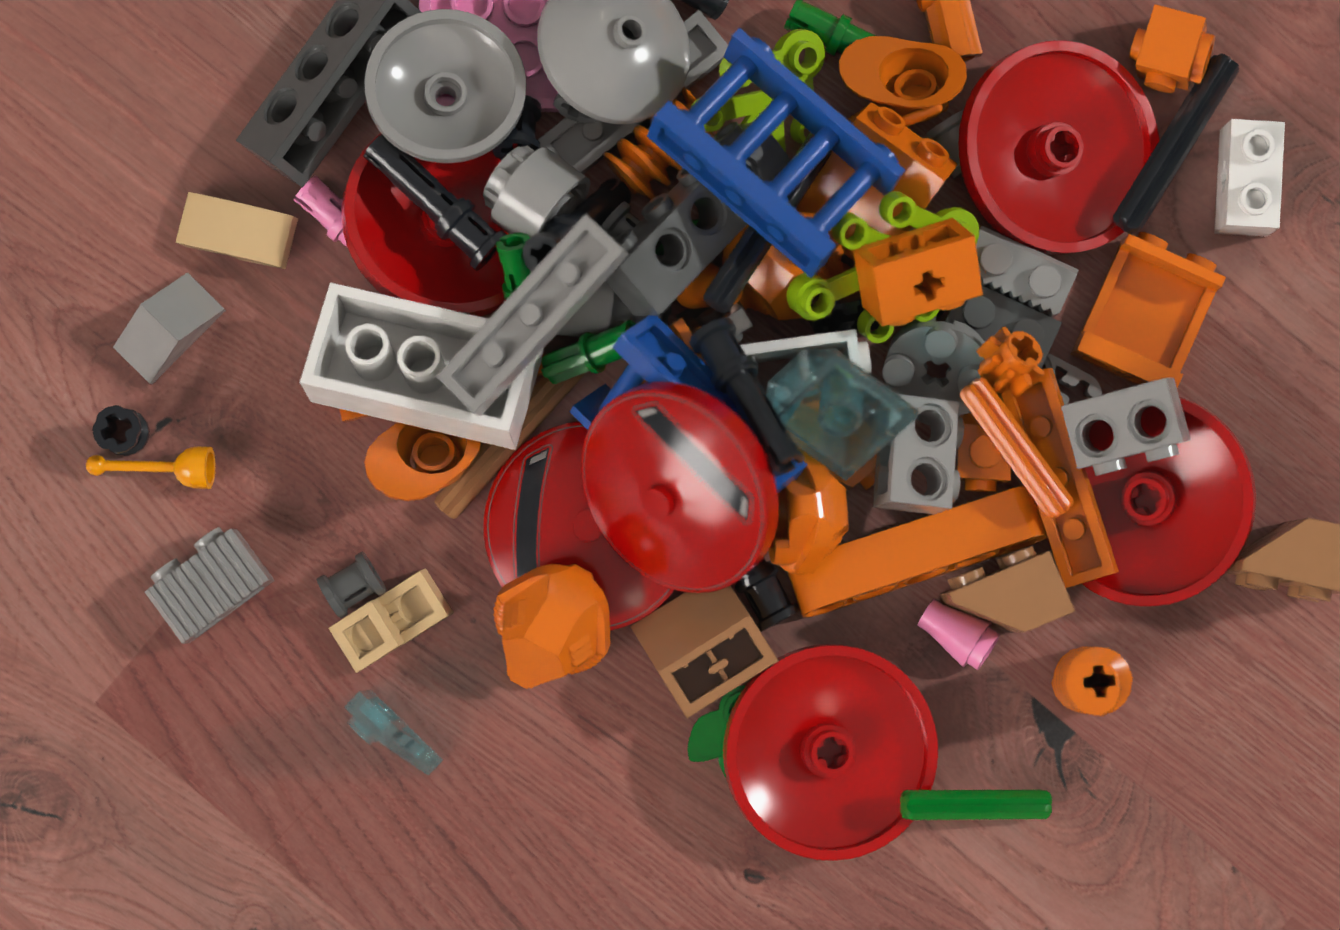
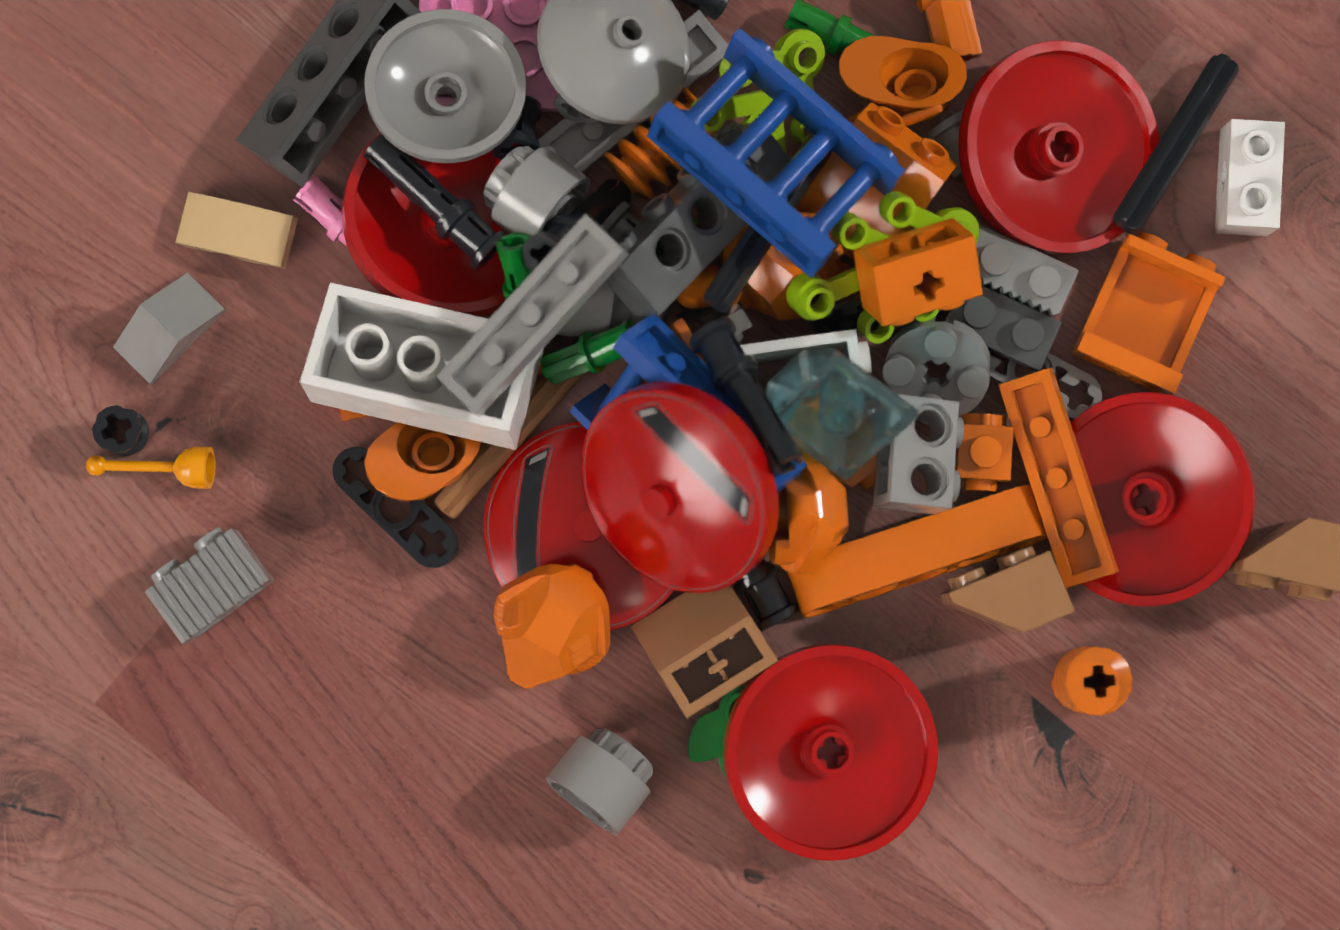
(351, 585): dark grey bush -> none
(378, 722): clear light blue wing -> none
(391, 620): tan slope -> none
(415, 544): none -> black beam
(603, 779): none -> light grey piece
(959, 633): bright pink cone -> none
(975, 804): green axle -> none
(1010, 361): orange gear -> none
(1016, 447): orange axle -> none
(1124, 413): light grey brick -> none
(1172, 50): orange brick -> none

